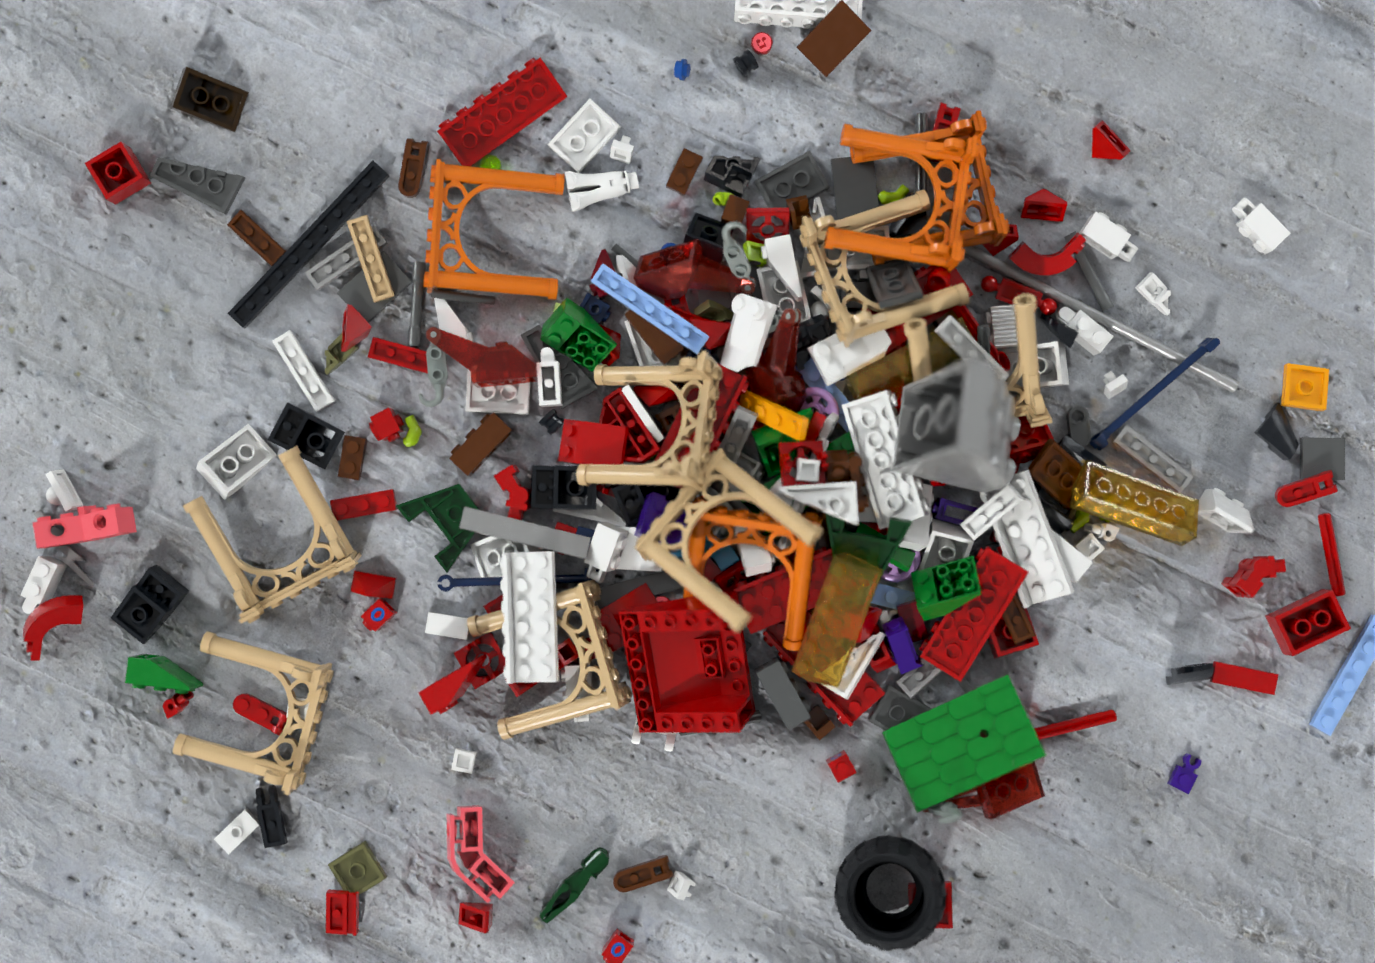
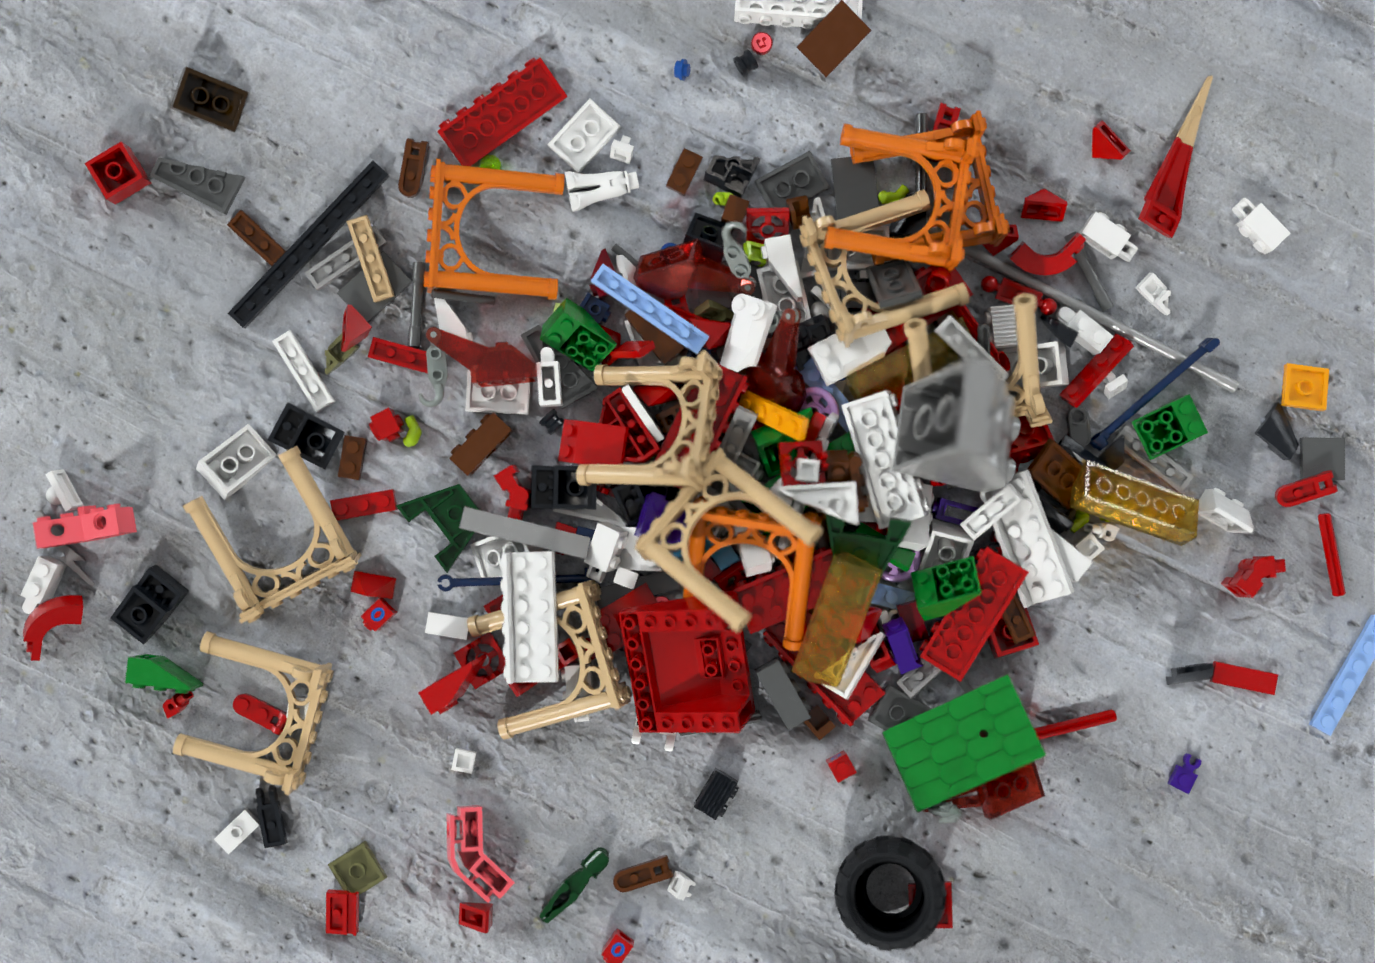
(626, 578): none -> white slope
(633, 349): none -> red tile
(716, 793): none -> black brick
(1096, 371): none -> red plate
(1114, 454): none -> black tile
(1166, 194): none -> red plate
(1169, 426): none -> green slope
(1307, 622): red brick -> none

